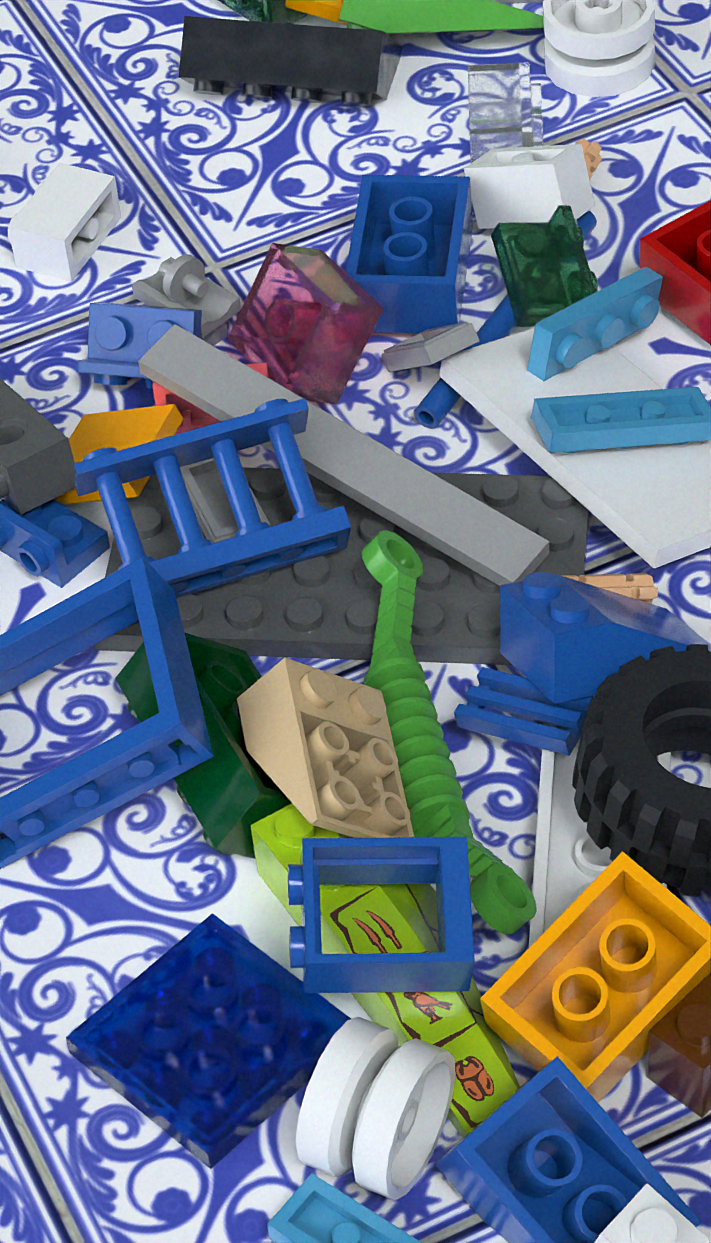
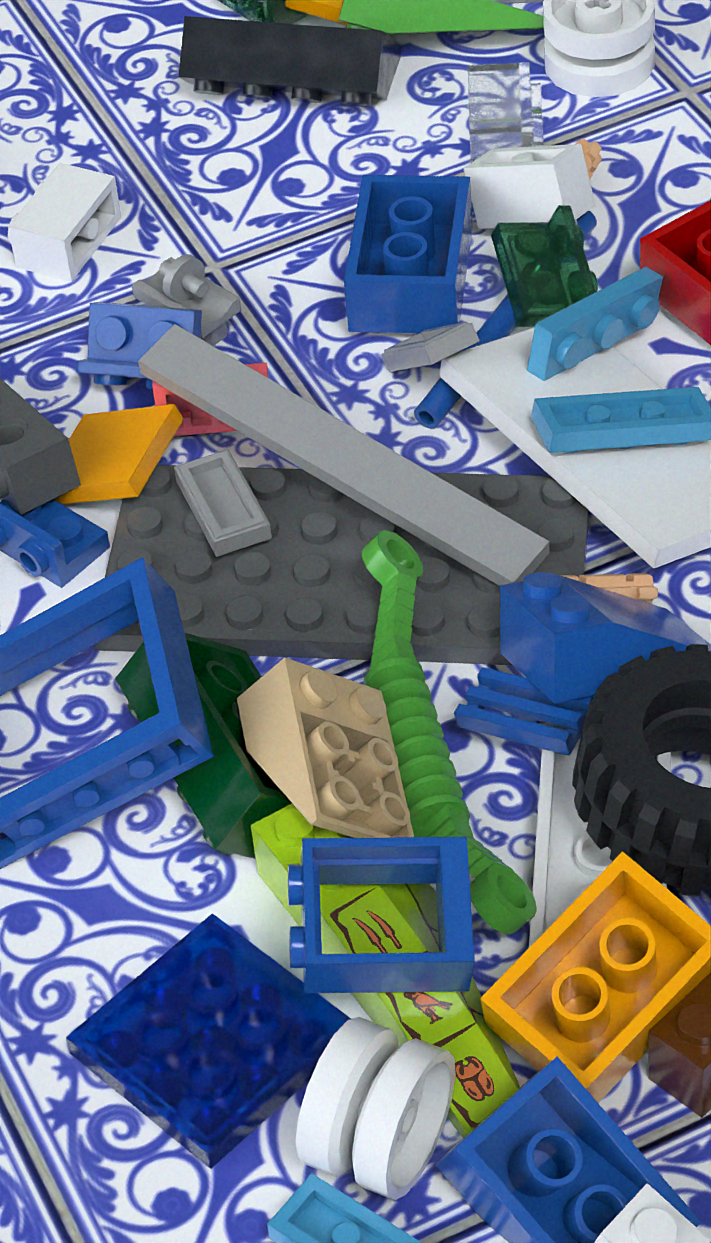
(256, 544): blue fence -> none
(305, 322): clear pink brick -> none

